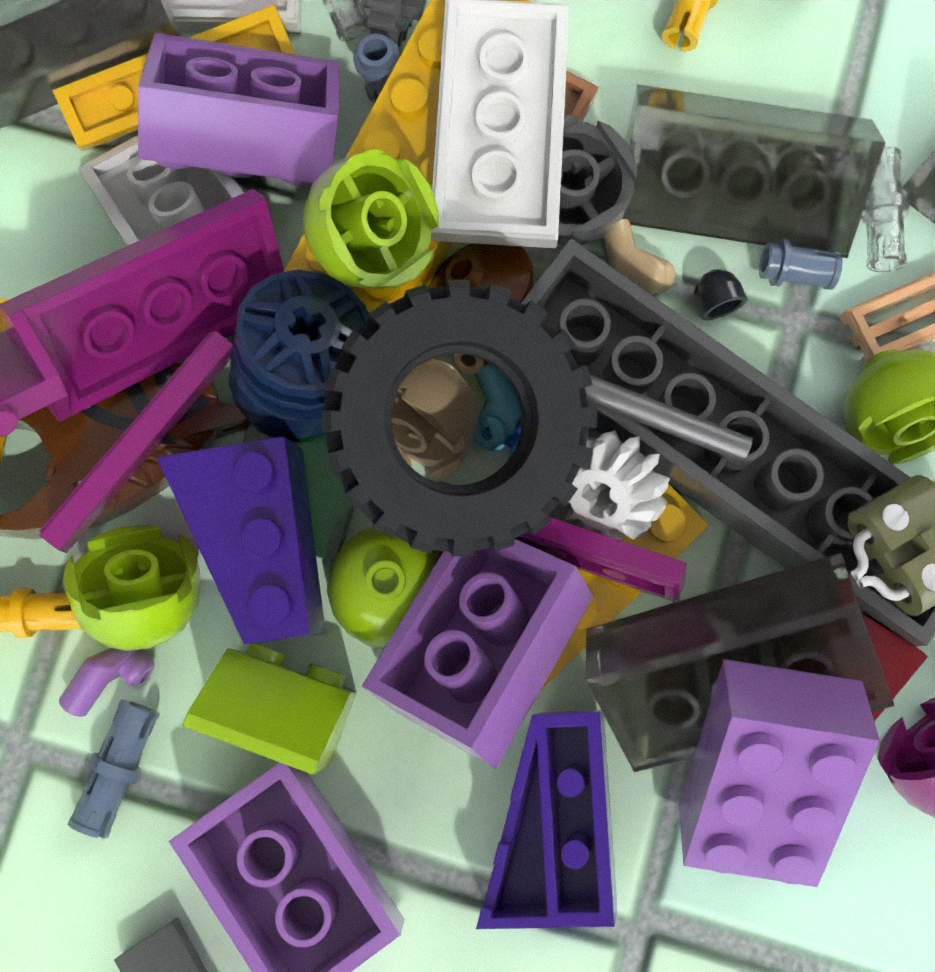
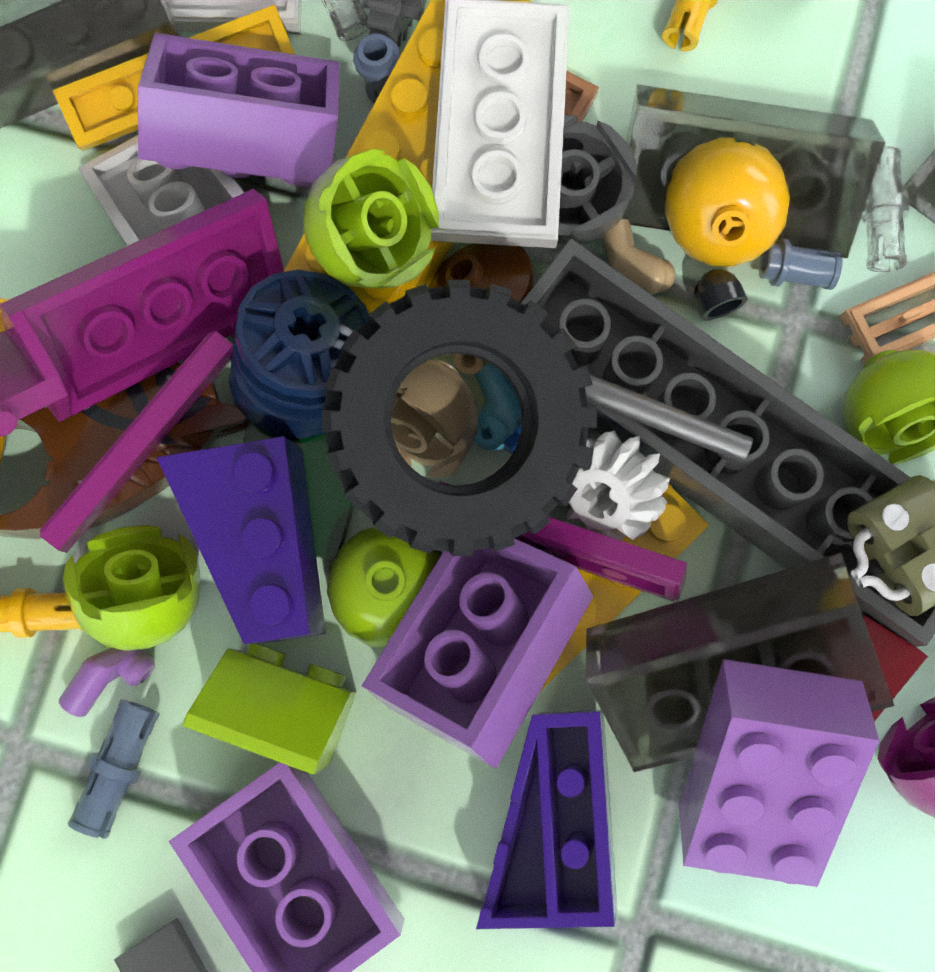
(727, 202): none -> yellow cylinder

